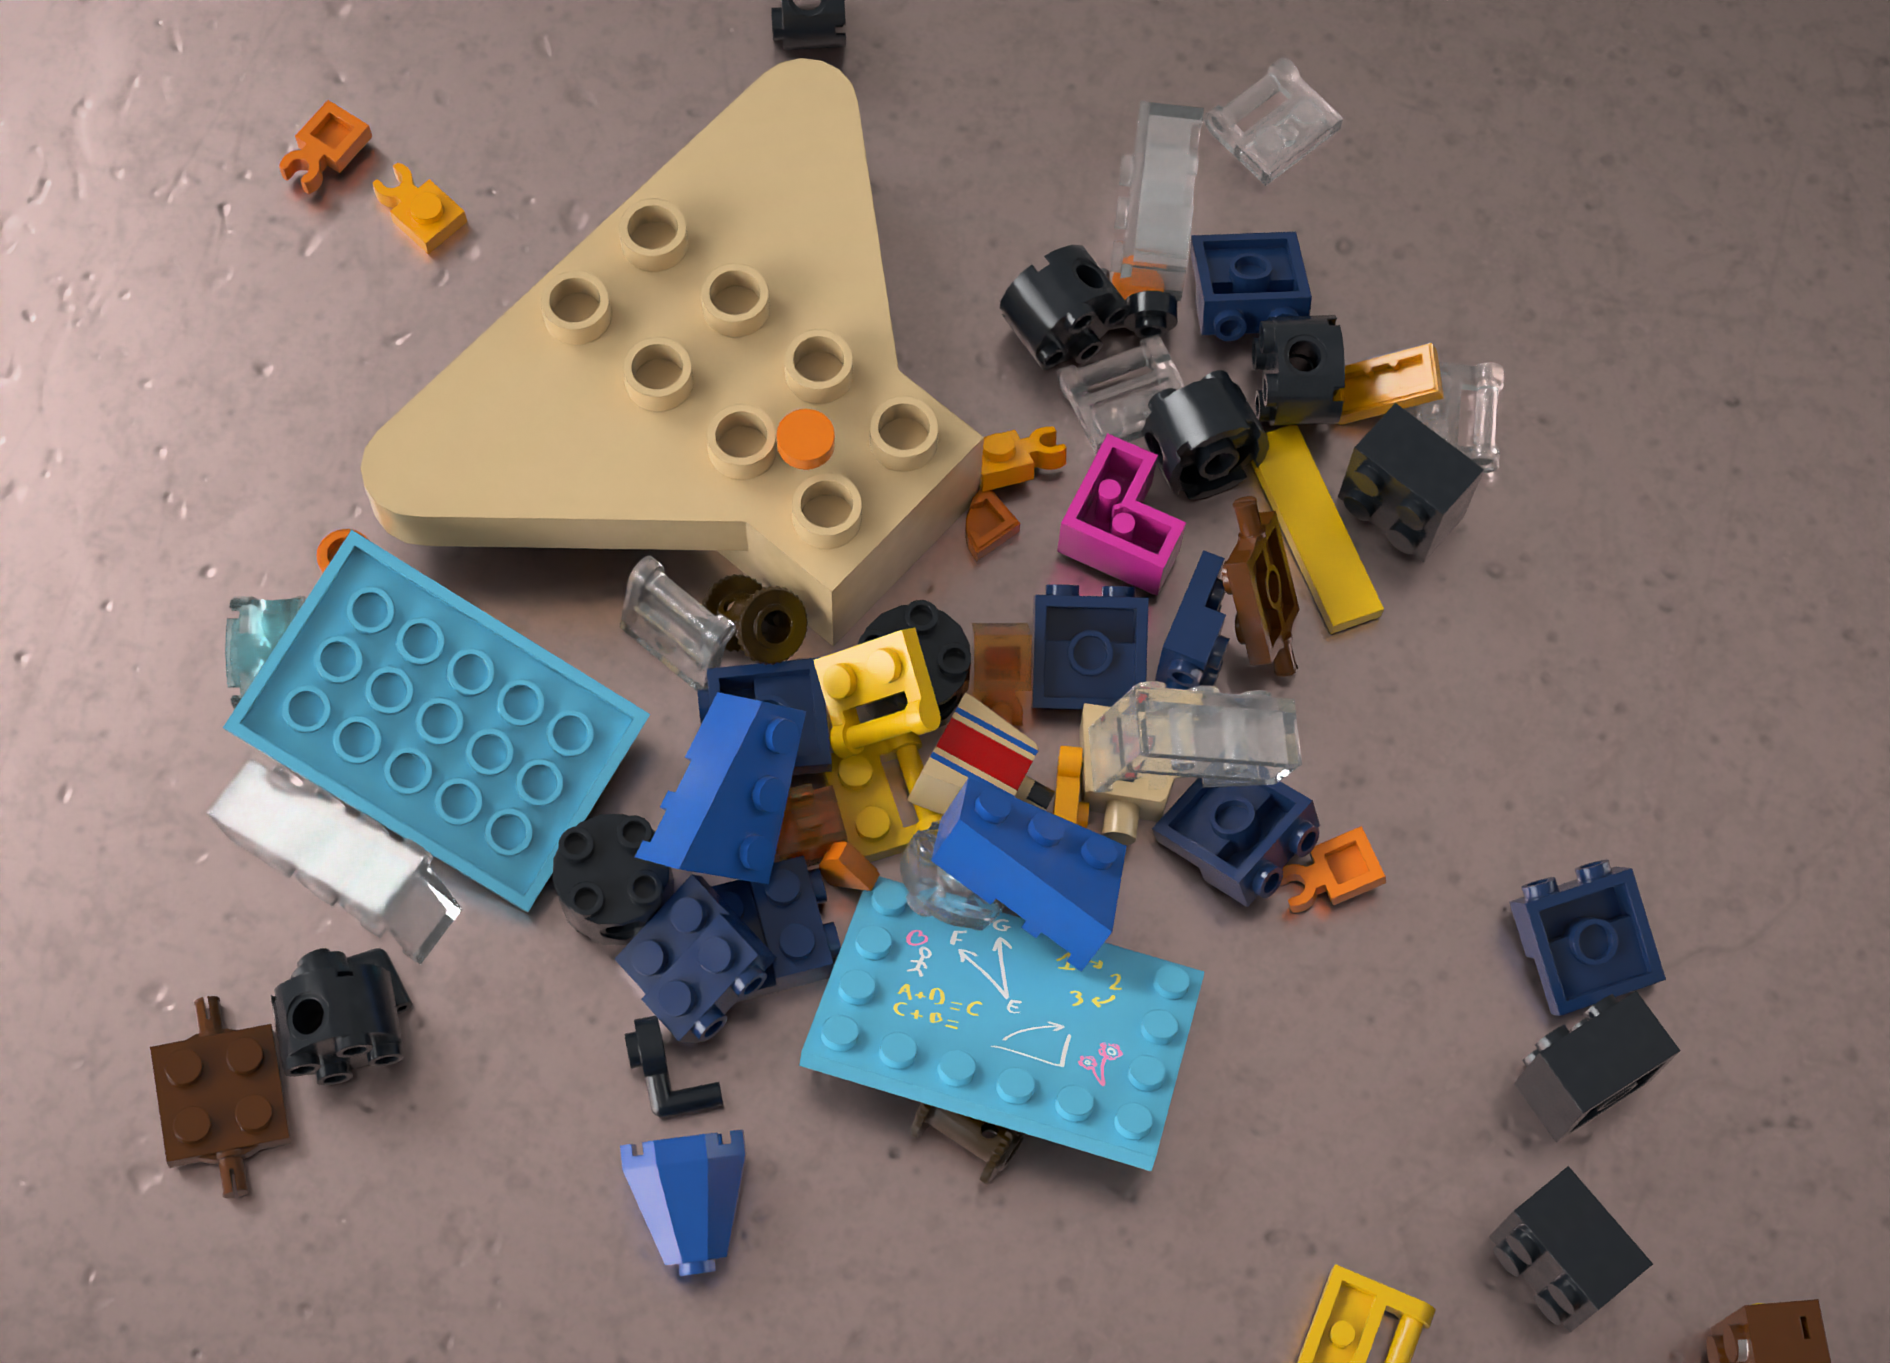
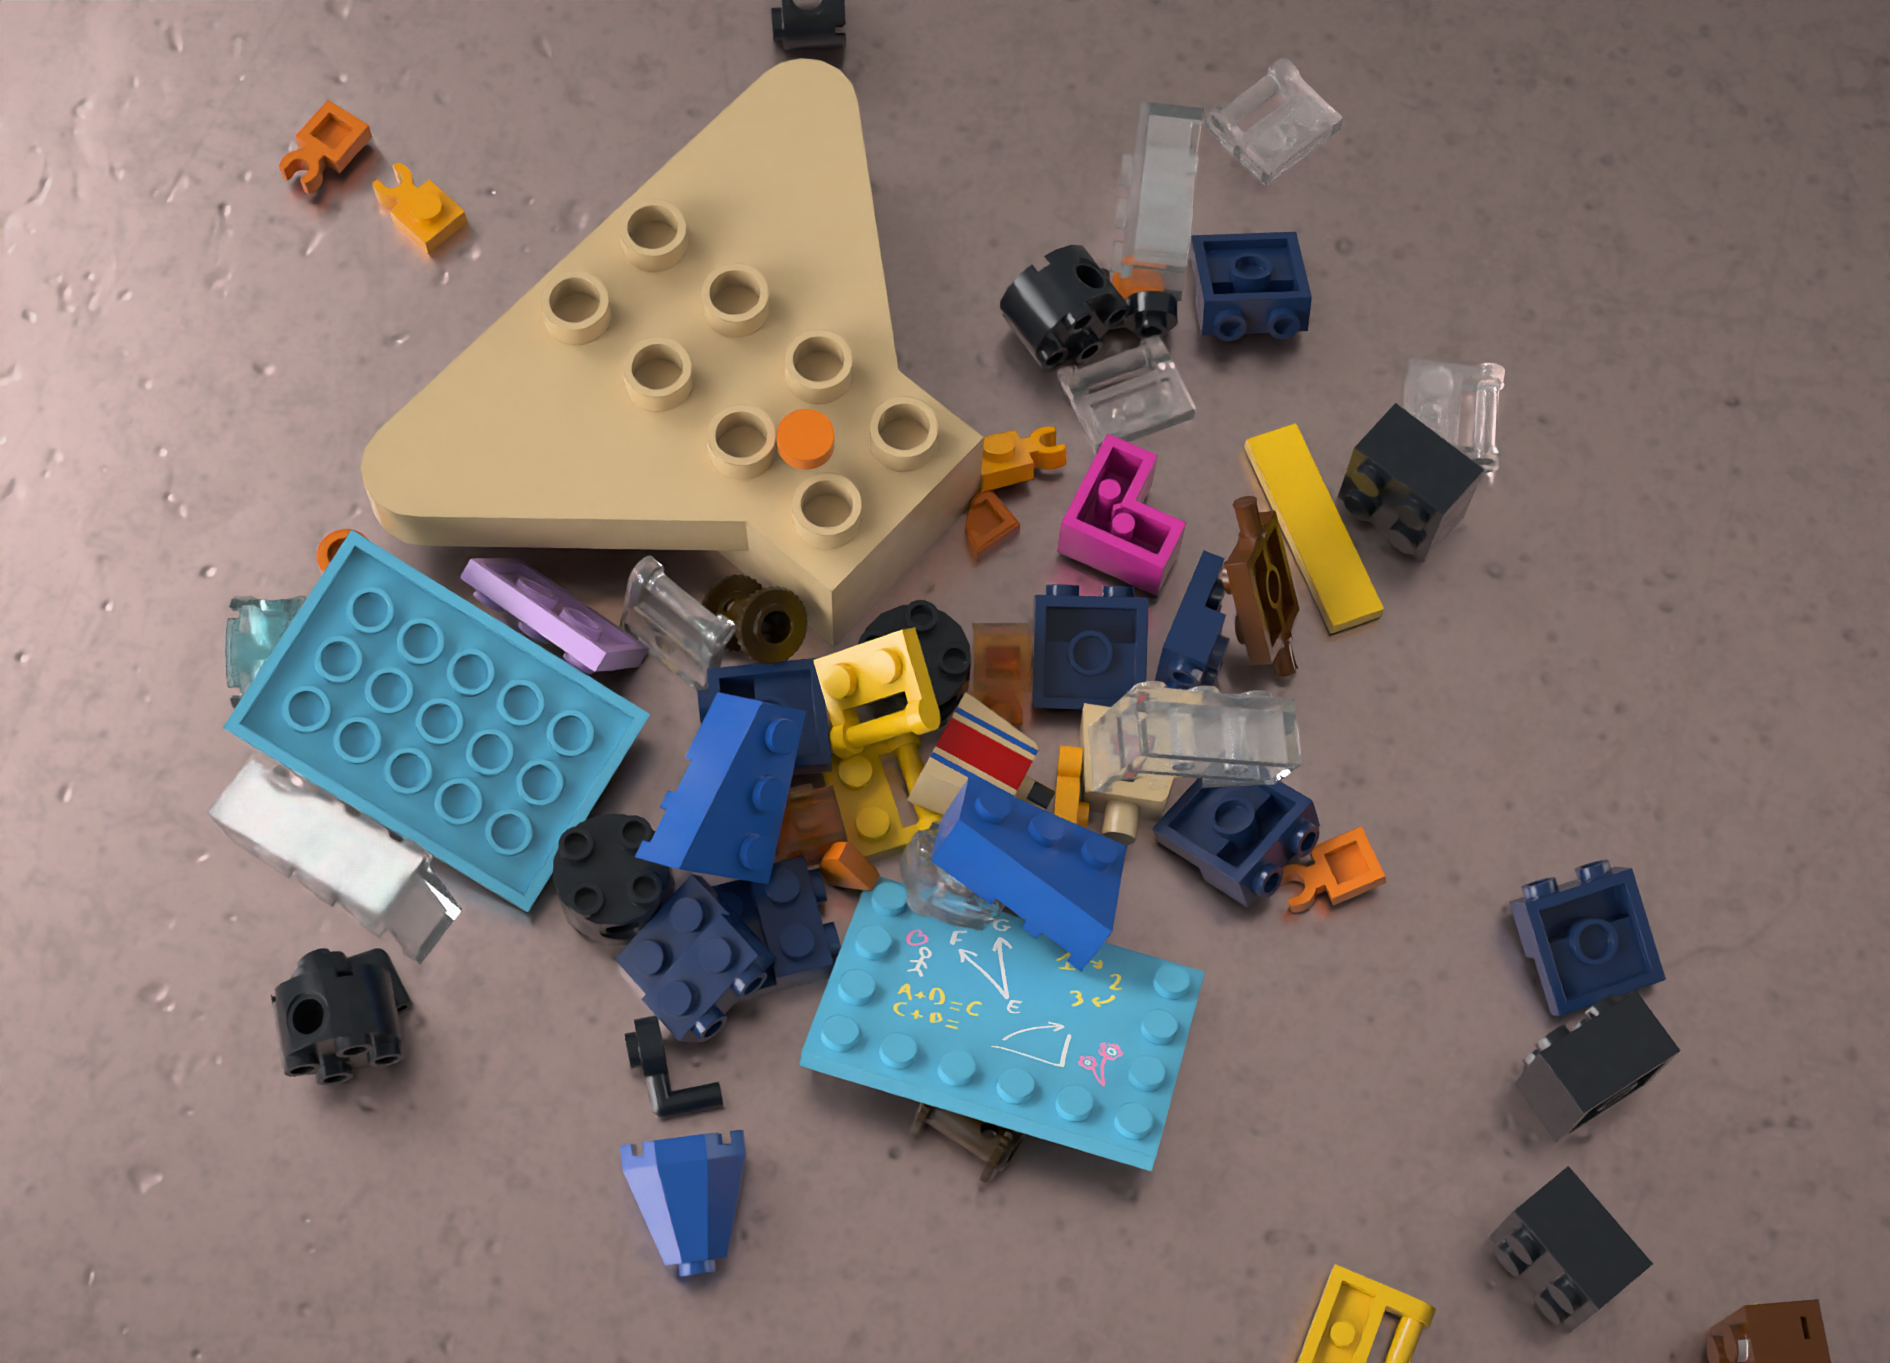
(220, 1096): reddish brown plate -> none
(553, 615): none -> lavender plate
(1204, 435): black brick -> none
(1300, 370): black brick -> none
(1378, 383): light orange plate -> none

